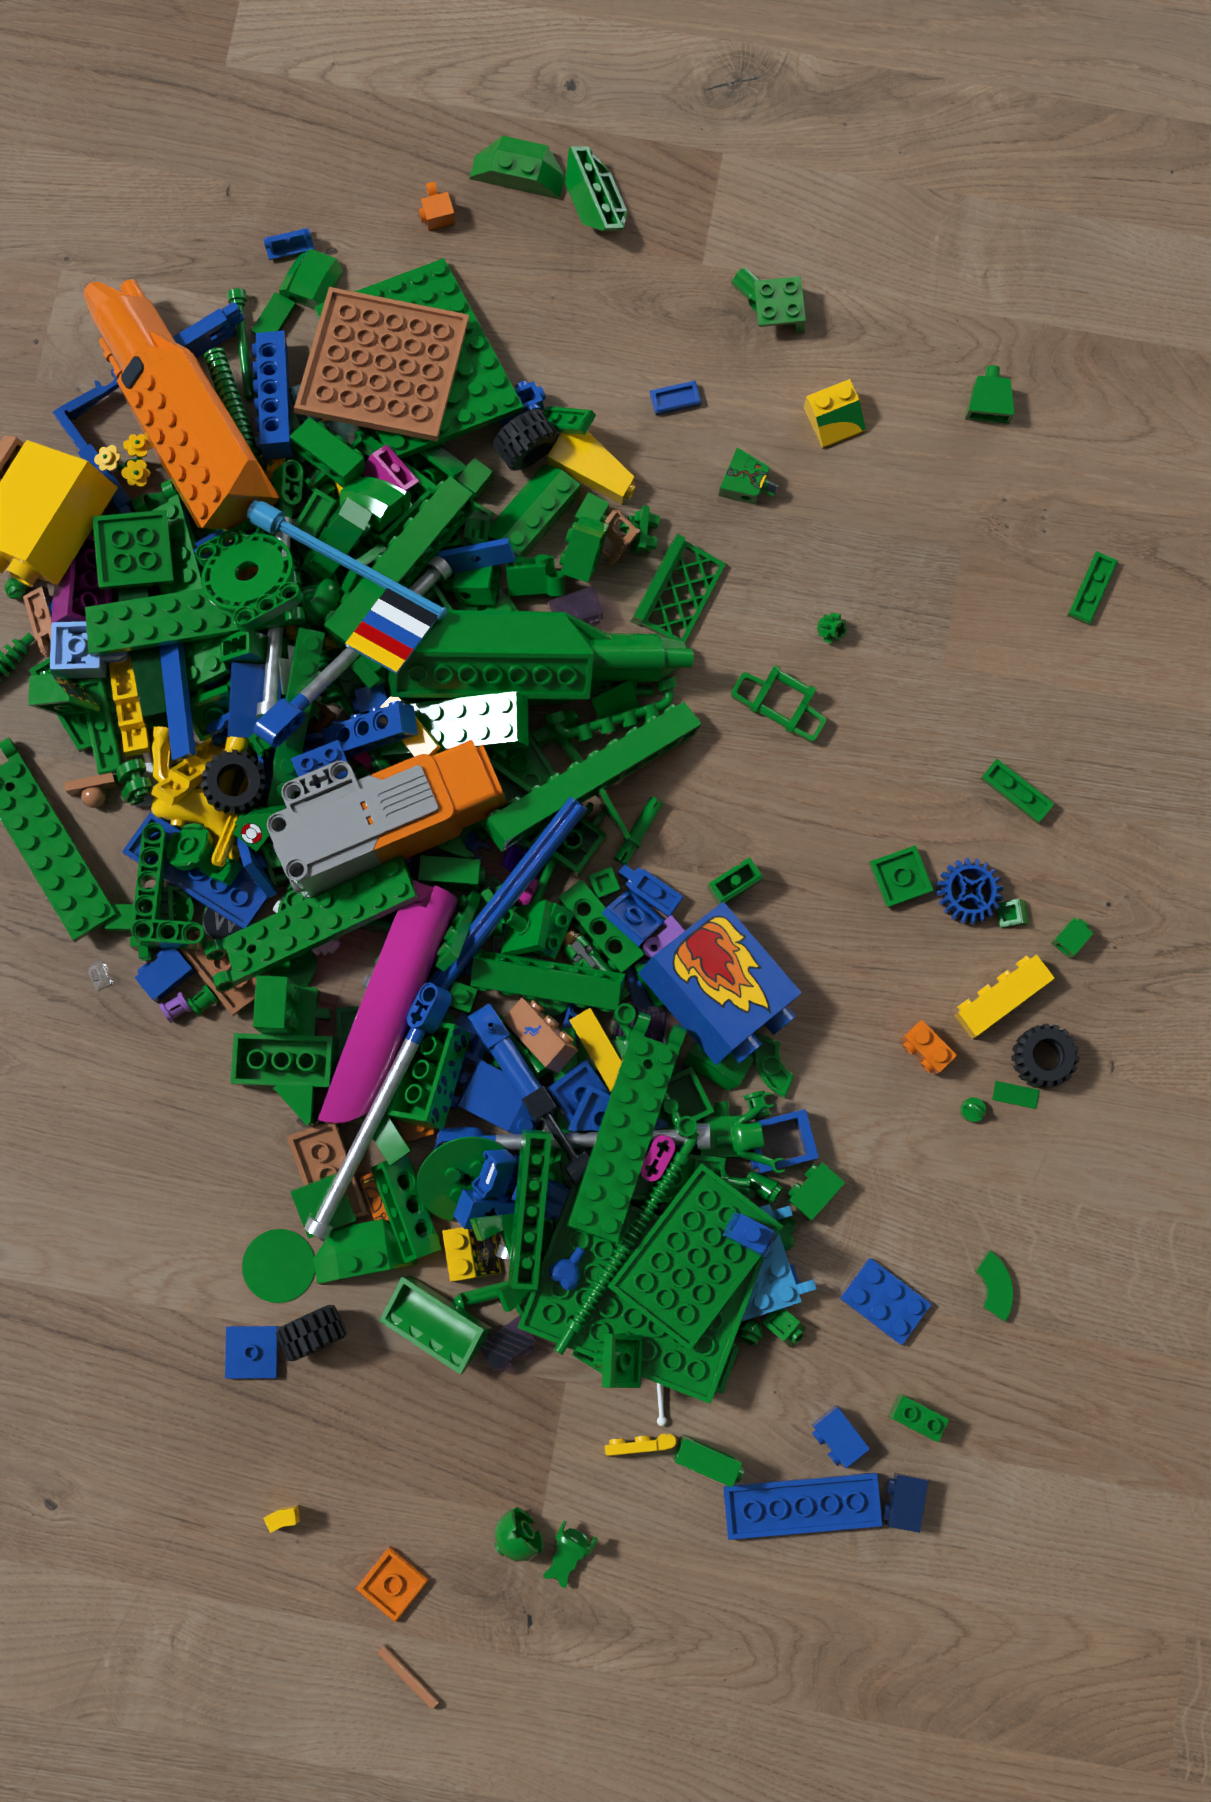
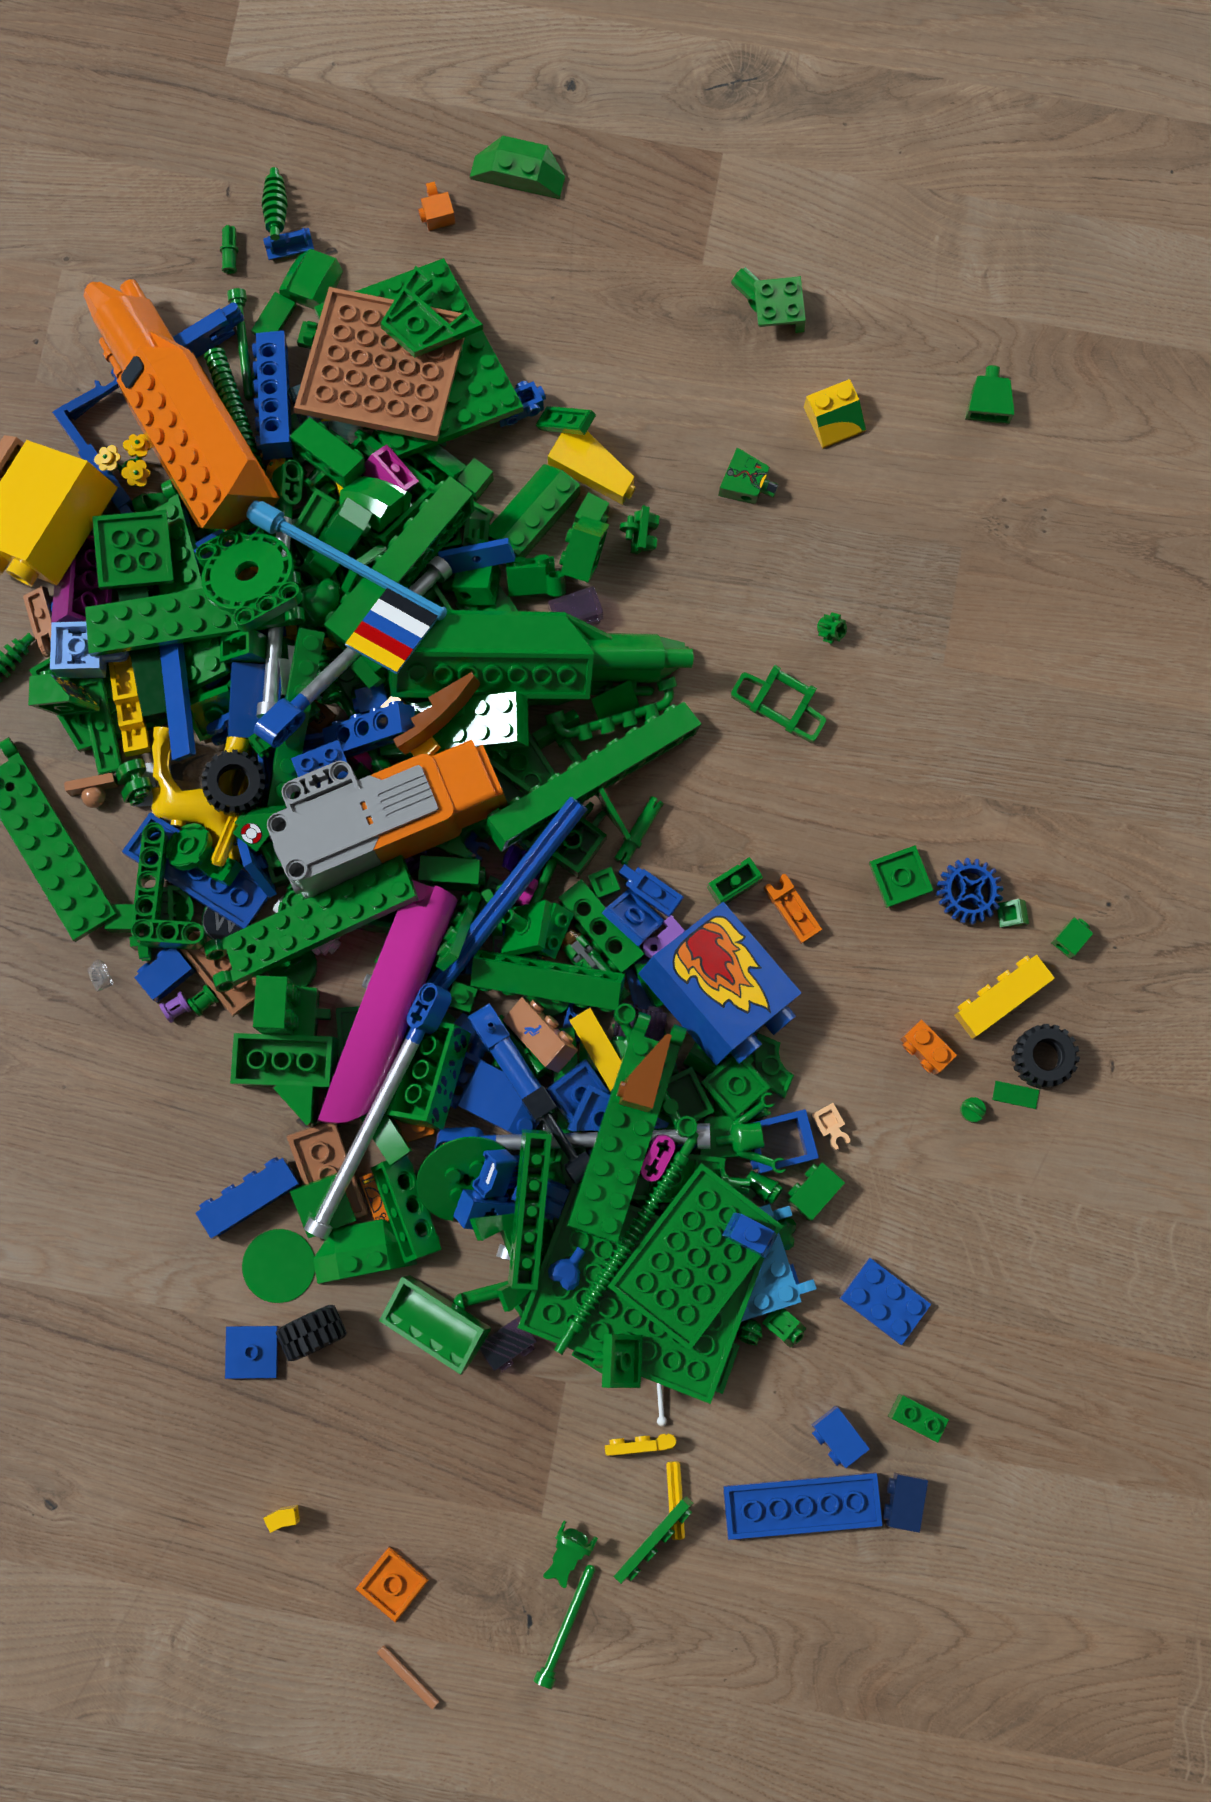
(15, 589): green plate -> none
(187, 774): yellow slope -> none
(229, 249): none -> green axle
(247, 1198): none -> blue brick
(274, 203): none -> green piece
(307, 334): none -> green tile
(418, 325): none -> green wing
(444, 707): none -> dark orange slope
(470, 1257): yellow slope -> none
(516, 1537): green cylinder -> none
(525, 440): black tyre -> none
(546, 1675): none -> green piece
(594, 191): green wedge -> none
(620, 542): nougat piece -> none
(642, 1084): none -> dark orange slope
(647, 1549): none -> green plate
(663, 576): green fence -> none
(675, 397): blue tile -> none
(675, 1495): none -> yellow axle
(708, 1461): green window -> none
(735, 1086): none -> green tile
(793, 909): none -> orange plate
(829, 1122): none -> light nougat plate
(998, 1286): green tile -> none
(1017, 791): green plate -> none
(1092, 588): green tile -> none

